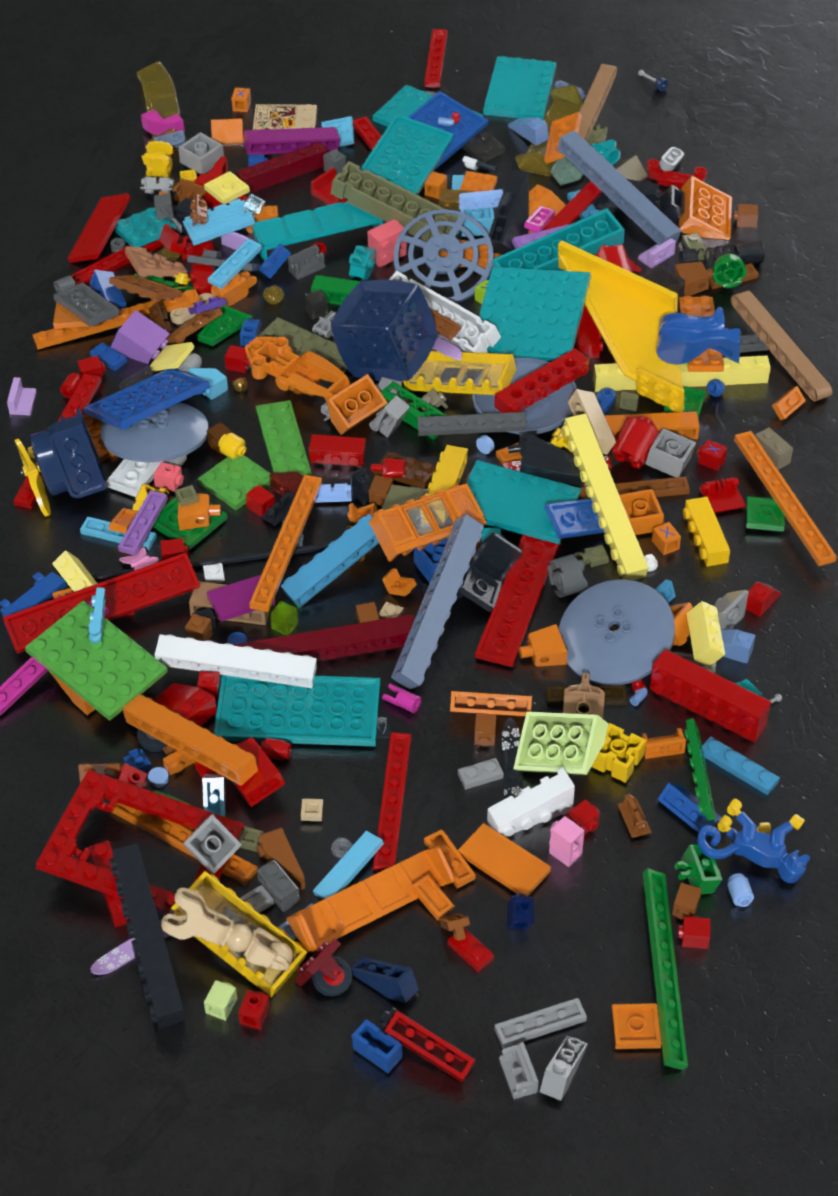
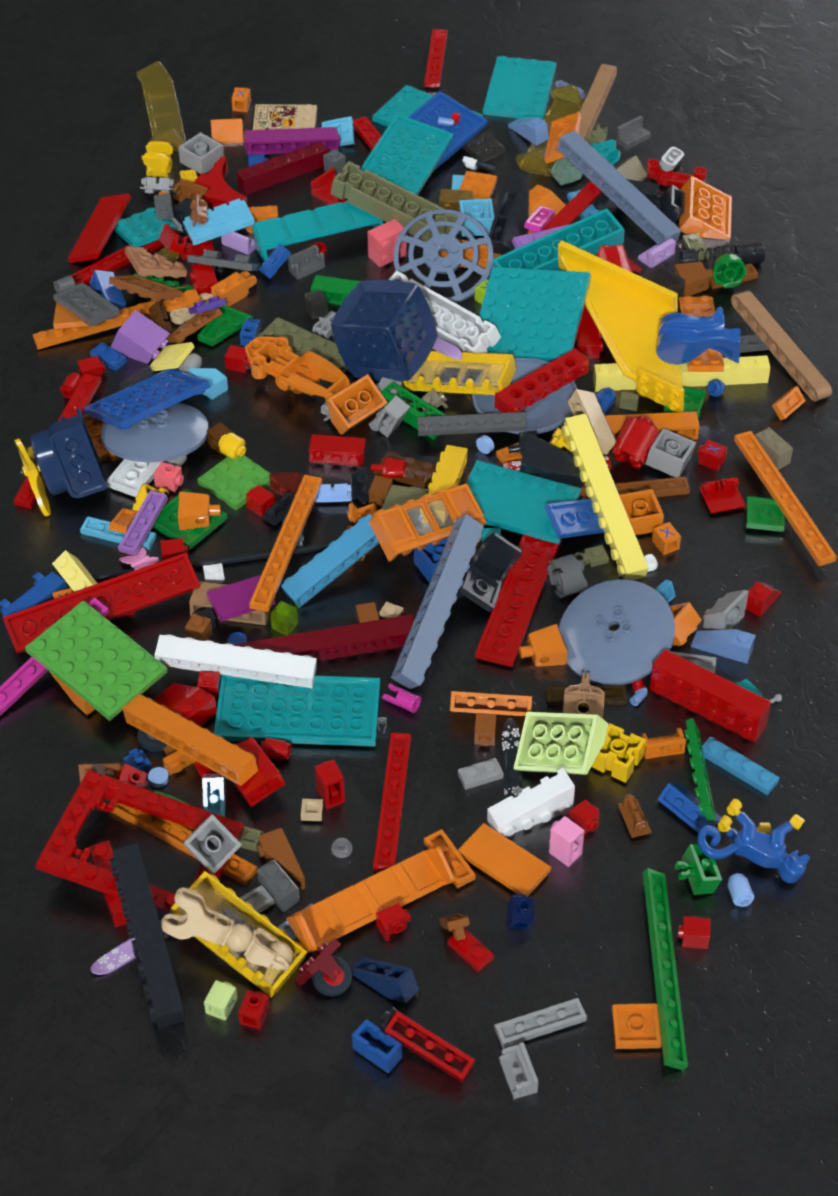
(20, 399): lavender panel -> none
(97, 617): medium azure hinge -> none
(117, 241): dark grey bush -> none
(157, 125): dark pink brick -> none
(175, 139): sand blue hinge -> none
(182, 278): yellow plate -> none
(186, 495): olive tile -> none
(226, 187): light yellow plate -> none
(235, 263): medium azure tile -> none
(240, 384): pearl gold hinge -> none
(253, 205): clear light blue plate -> none
(273, 294): clear yellow plate -> none
(282, 438): bright green plate -> none
(330, 784): none -> red brick
(349, 865): medium azure tile -> none
(362, 262): teal hinge -> none
(392, 920): none -> red brick
(398, 585): orange bracket -> none
(432, 897): orange tile -> none
(434, 184): orange brick -> none
(445, 326): dark orange tile -> none
(480, 200): light blue hinge -> none
(563, 1067): light grey slope -> none
(632, 133): none -> flat silver panel
(661, 83): dark blue hinge -> none
(686, 901): dark orange brick -> none
(705, 633): light yellow brick -> none
(706, 531): yellow brick -> none
(746, 215): dark orange brick -> none

